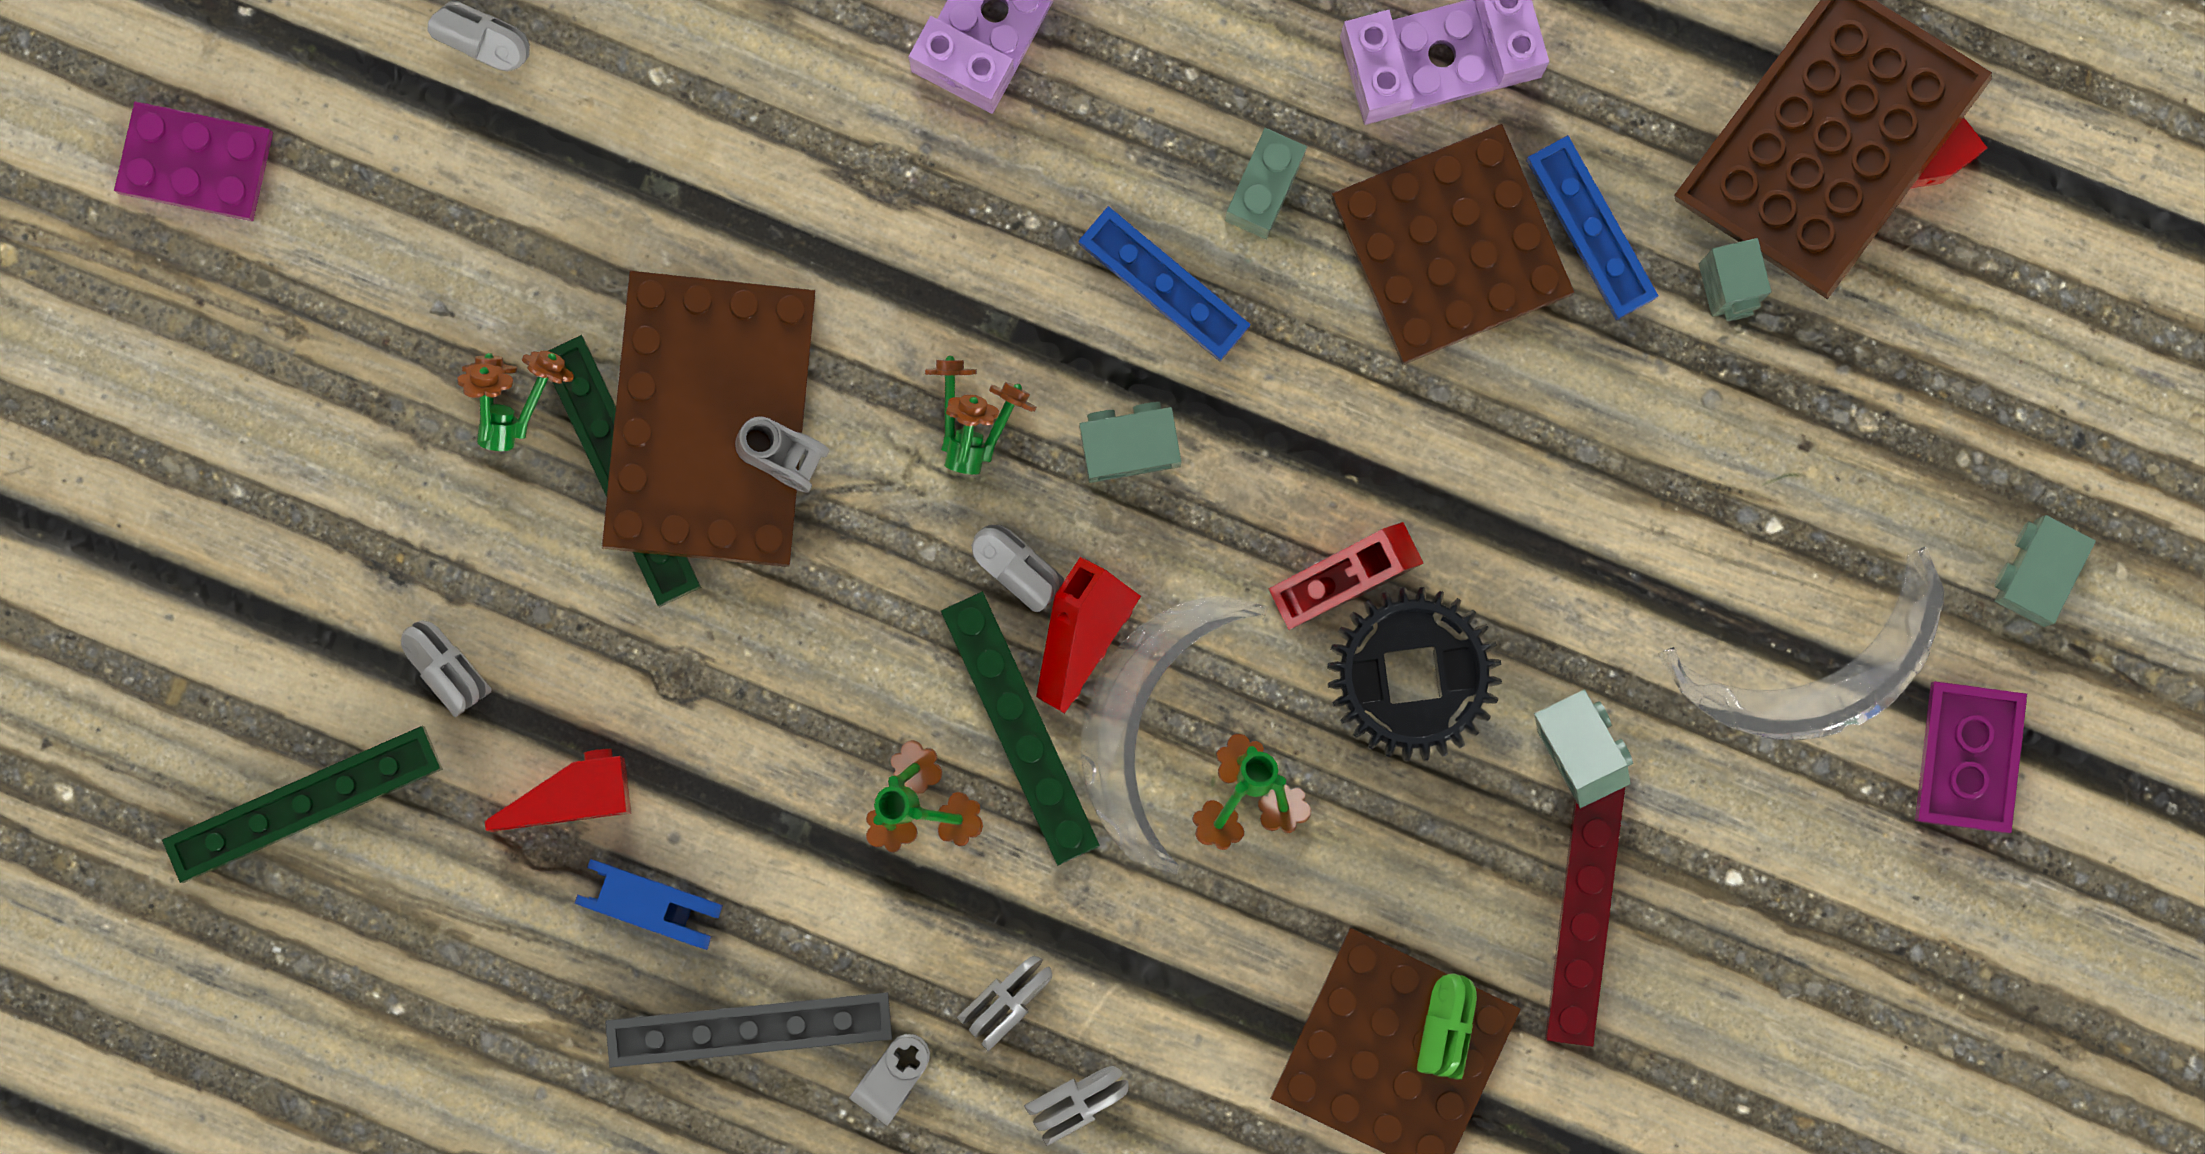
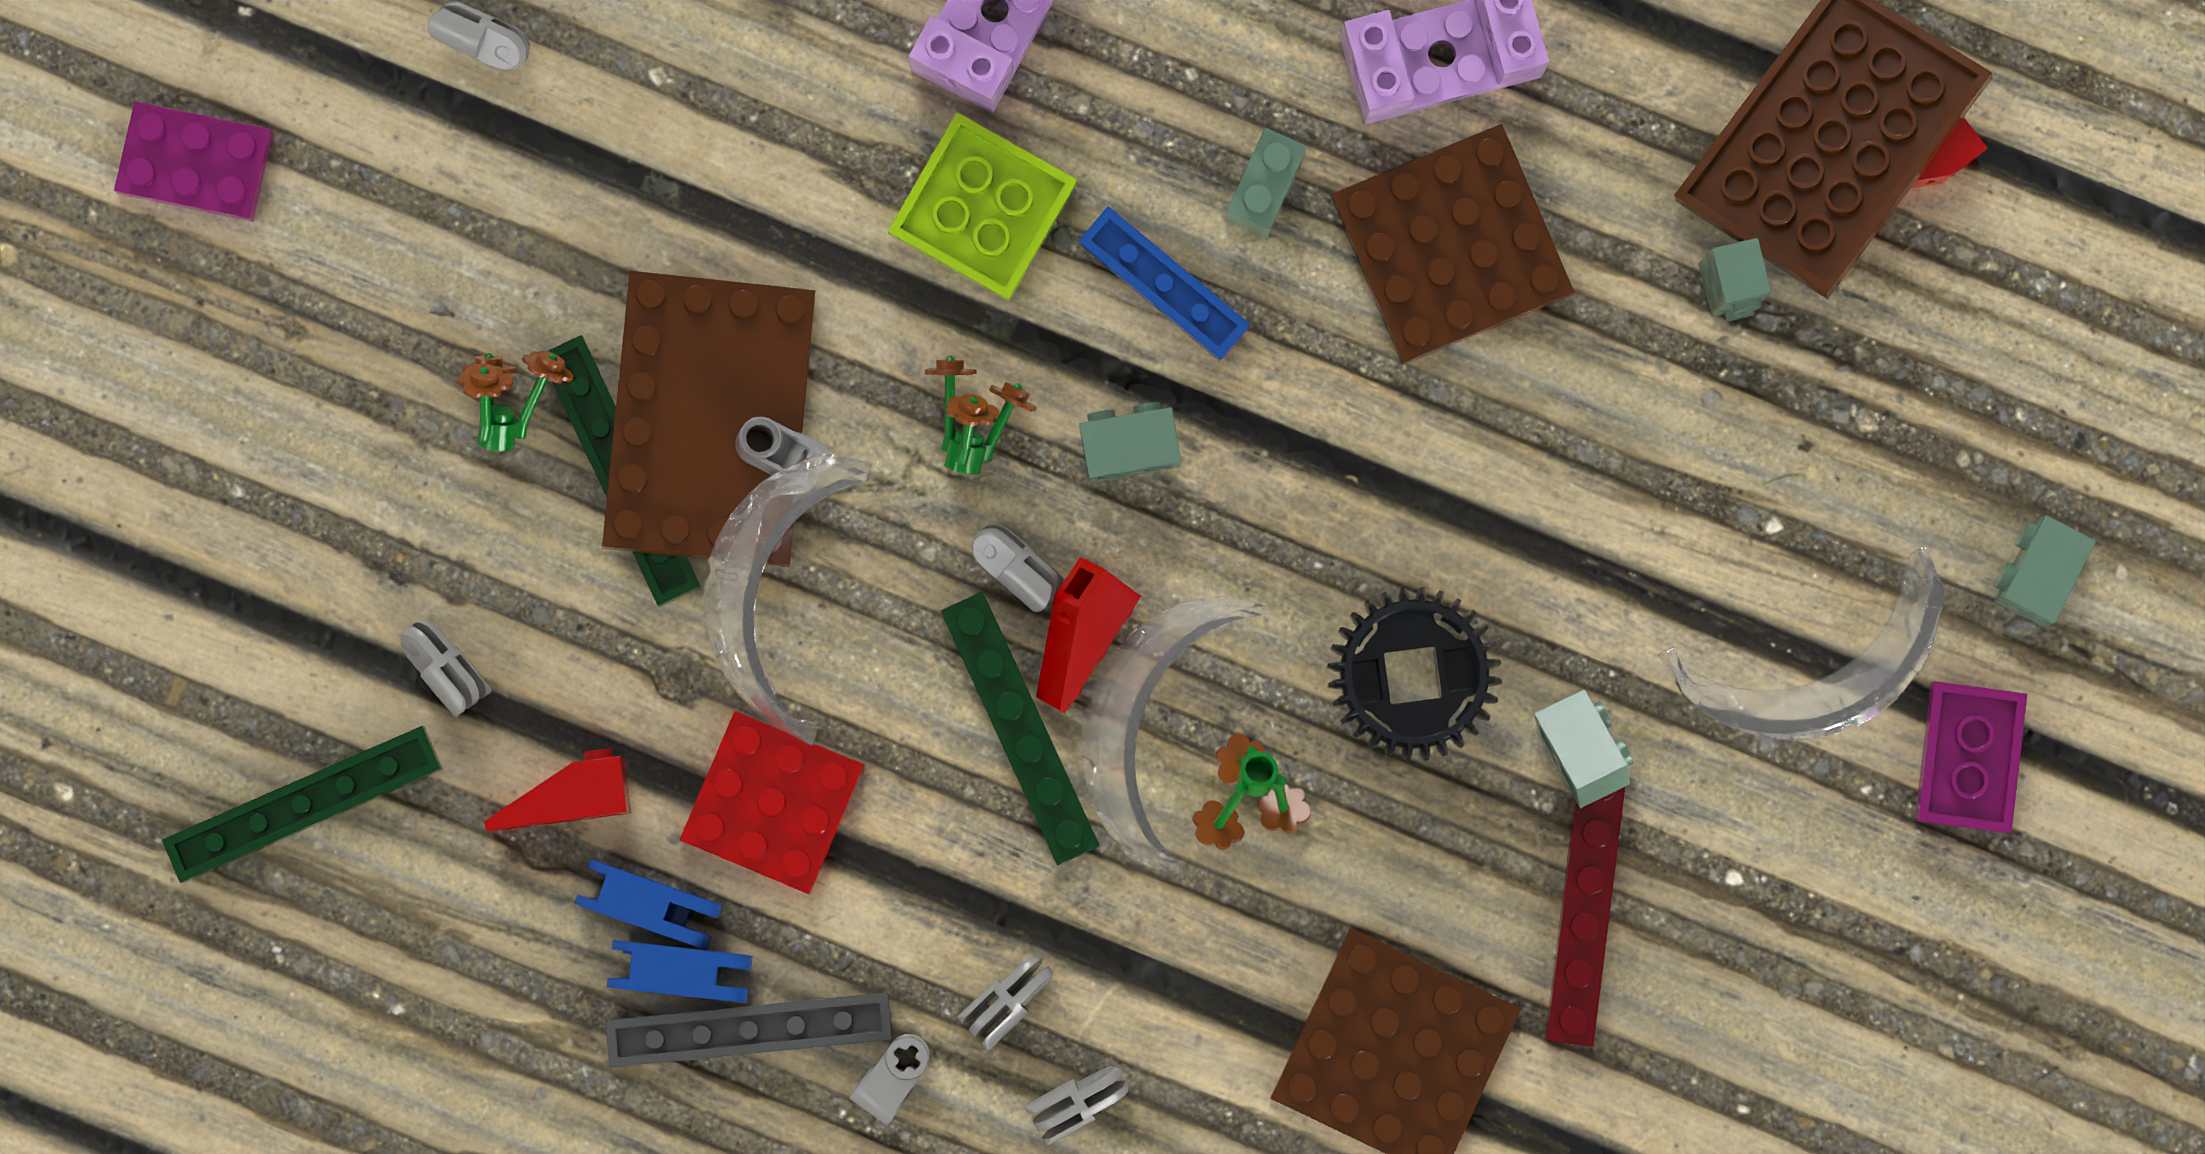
(679, 971): none -> blue piece
(739, 564): none -> clear windscreen
(772, 802): none -> red plate
(899, 804): dark orange plant -> none
(982, 207): none -> lime plate
(1346, 575): red slope -> none
(1448, 1027): bright green arm -> none
(1592, 227): blue plate -> none

